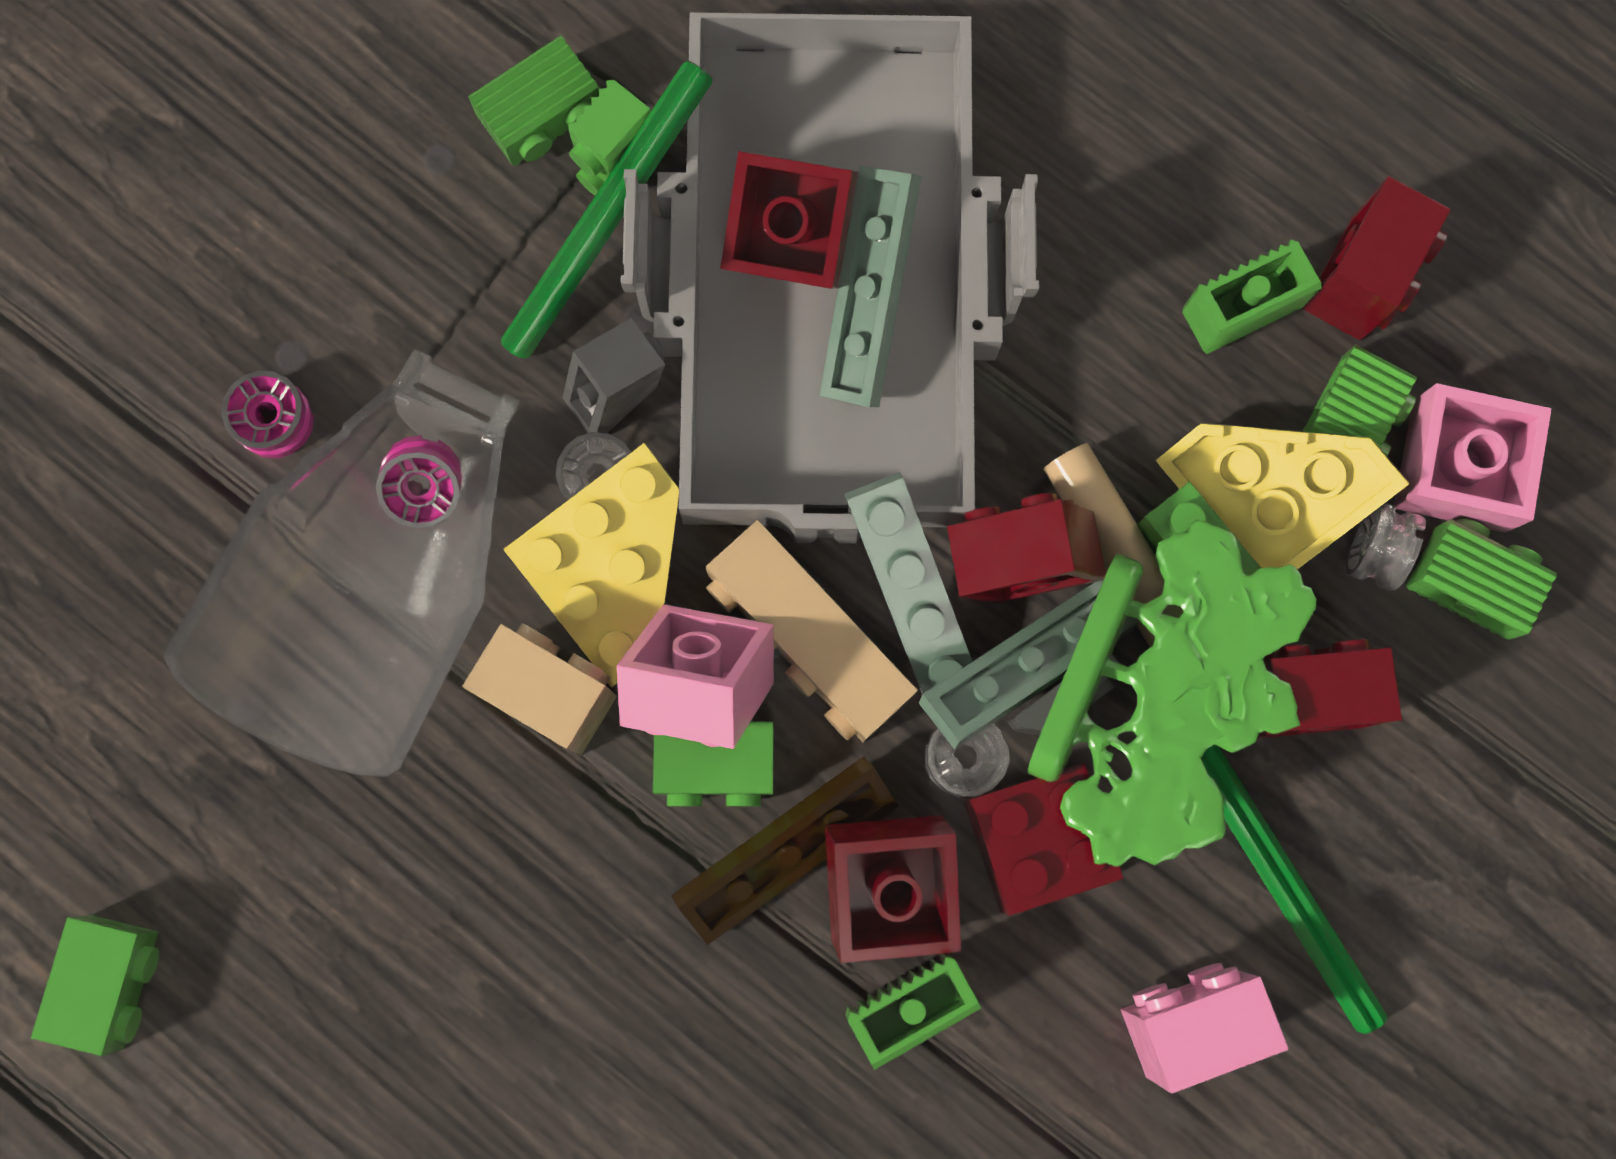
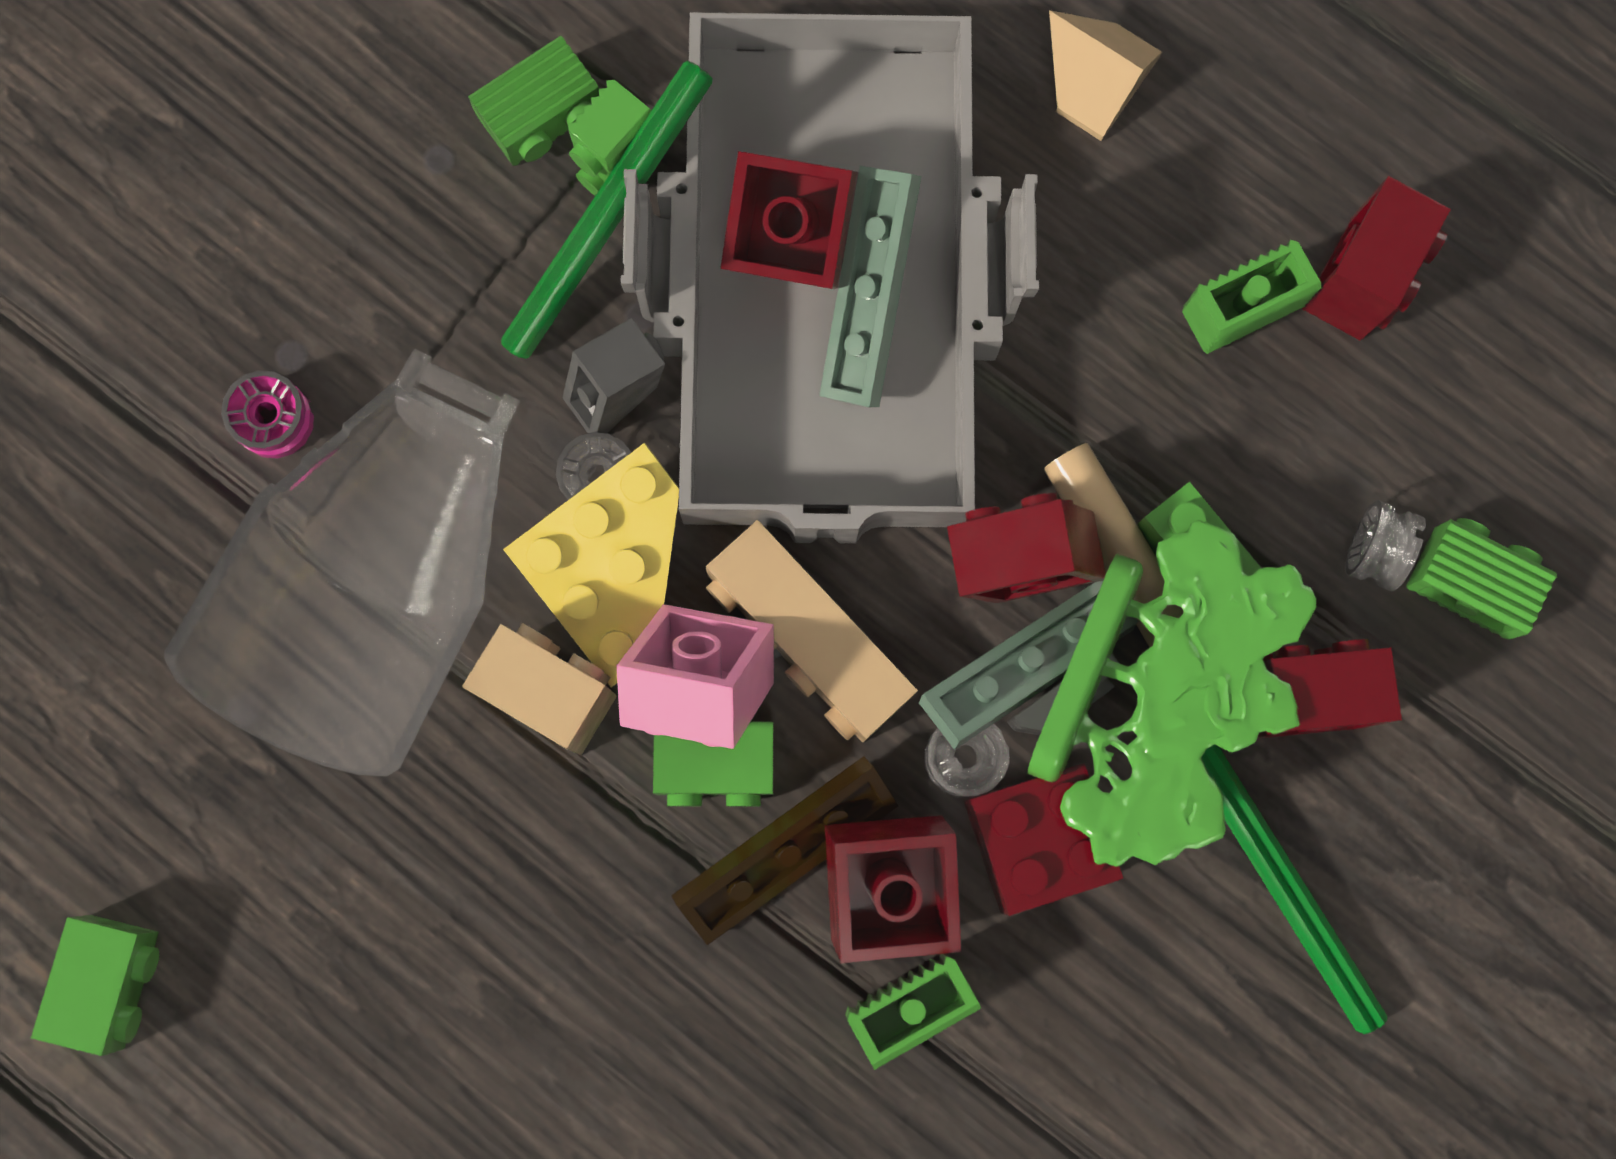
(408, 500): dark pink wheel -> none
(909, 579): plate -> none
(1096, 69): none -> tan slope
(1202, 1027): bright pink brick -> none
(1283, 488): light yellow plate -> none
(1363, 398): bright green brick -> none
(1473, 457): bright pink brick -> none

